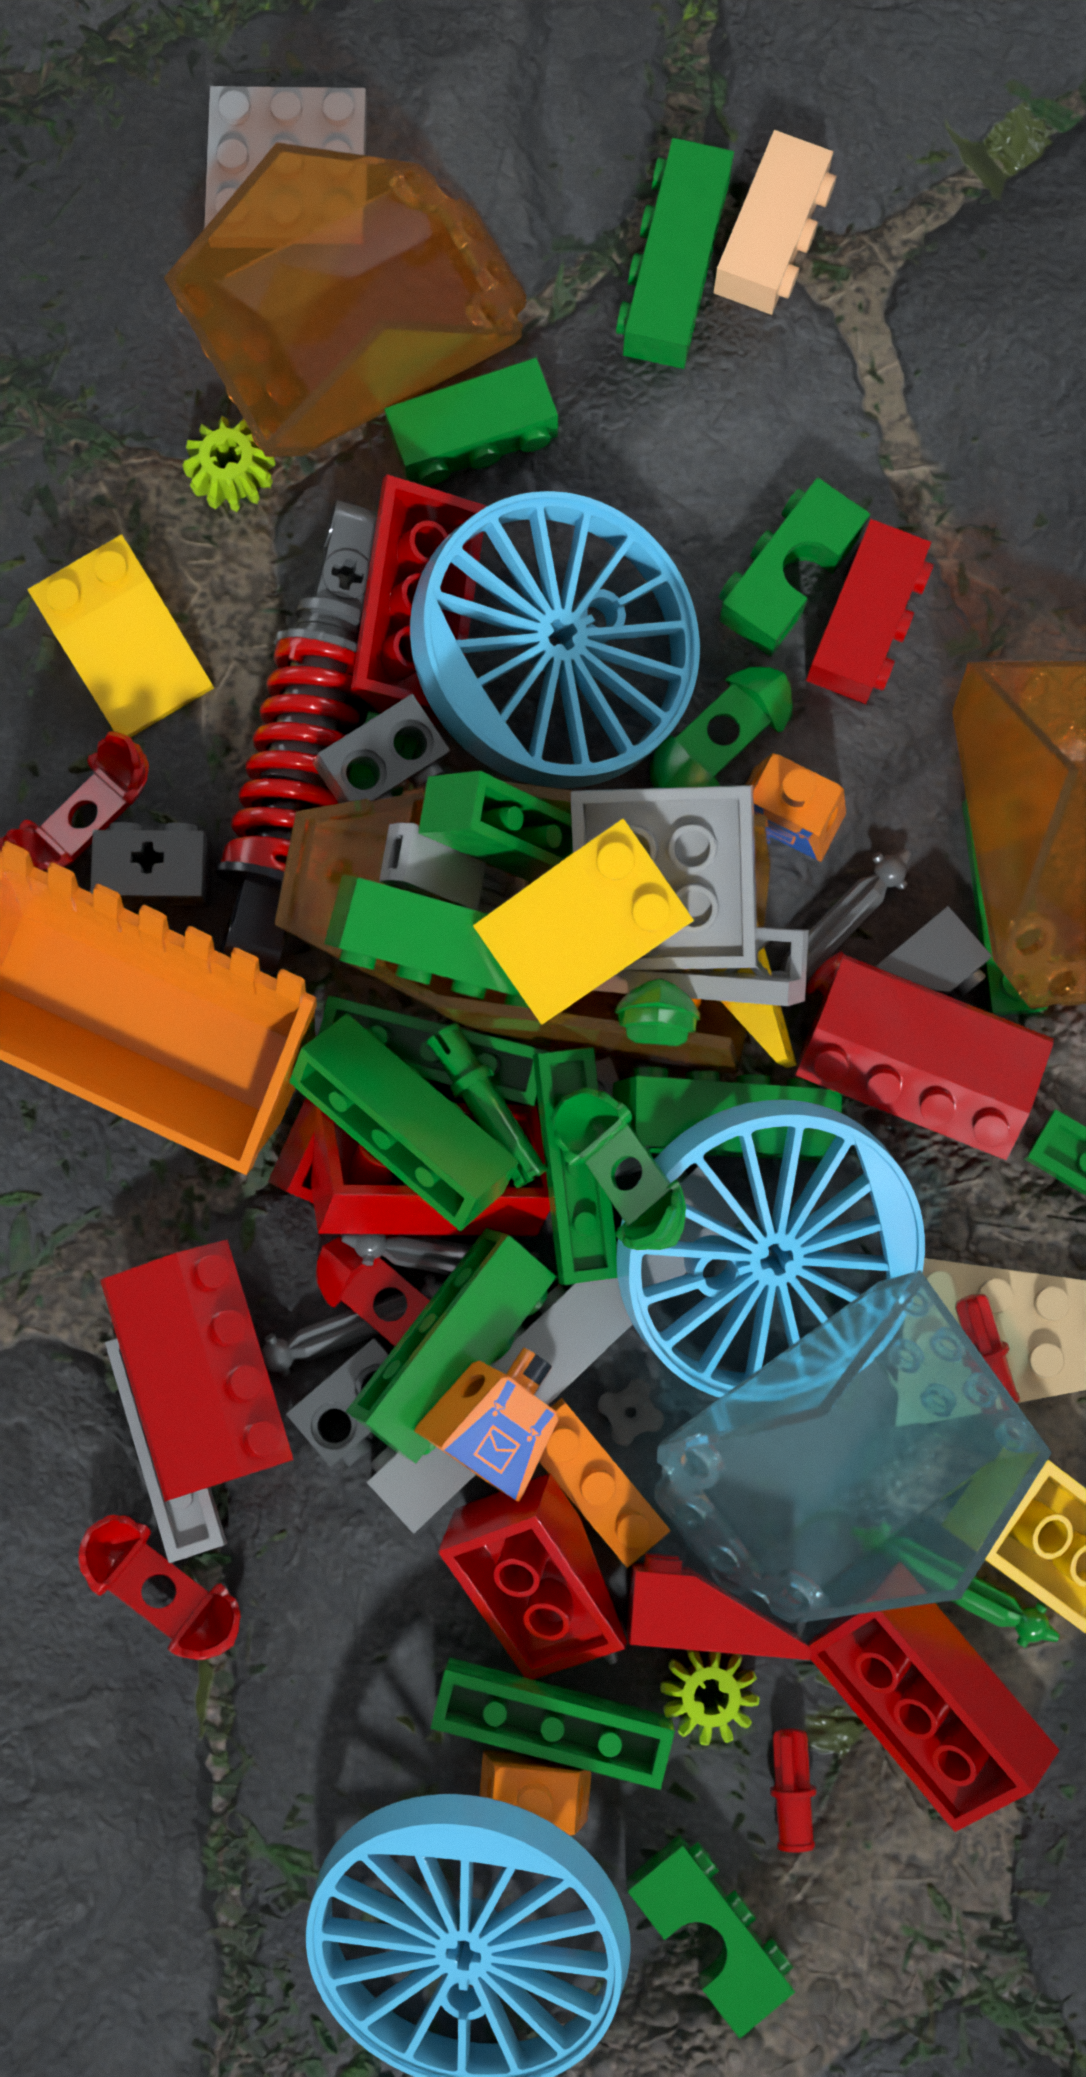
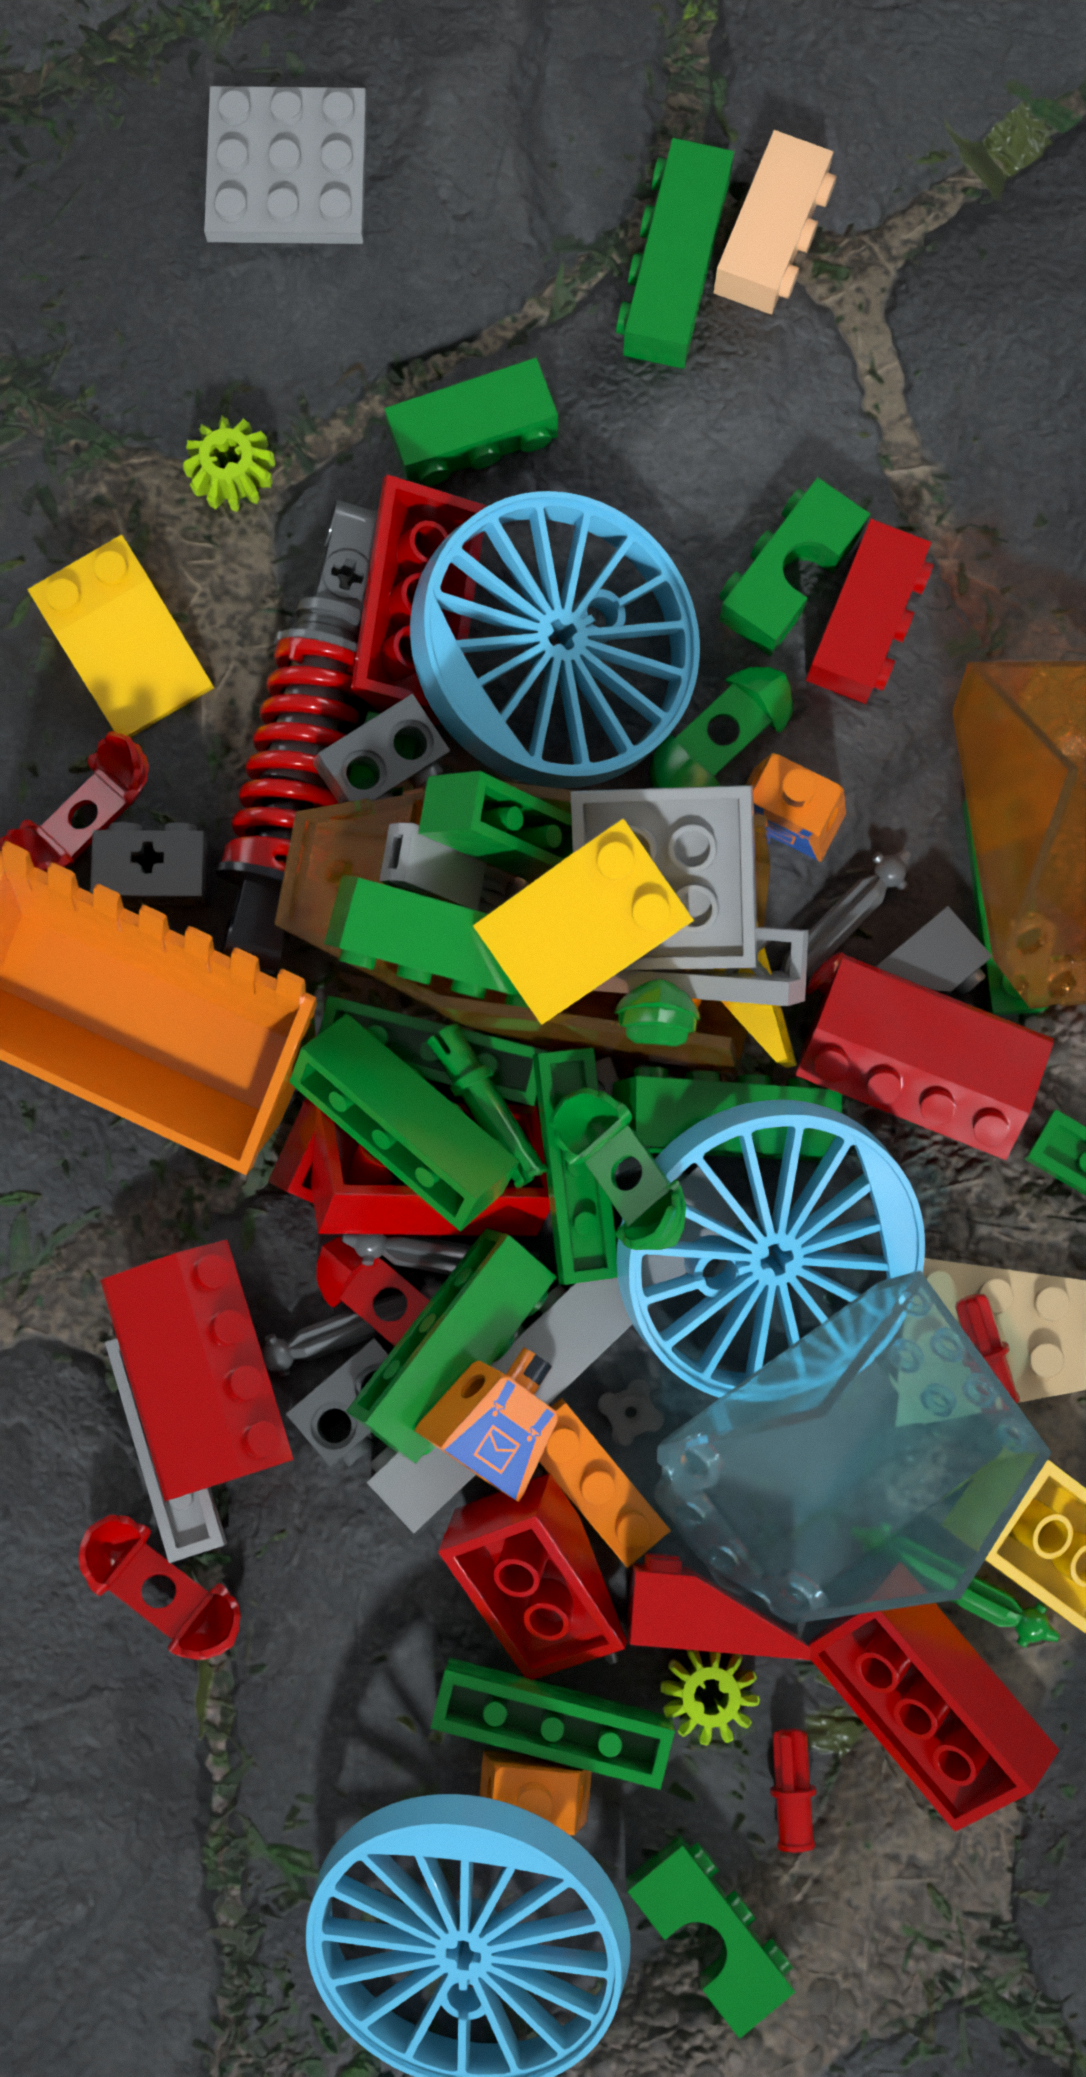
(341, 293): clear orange windscreen -> none

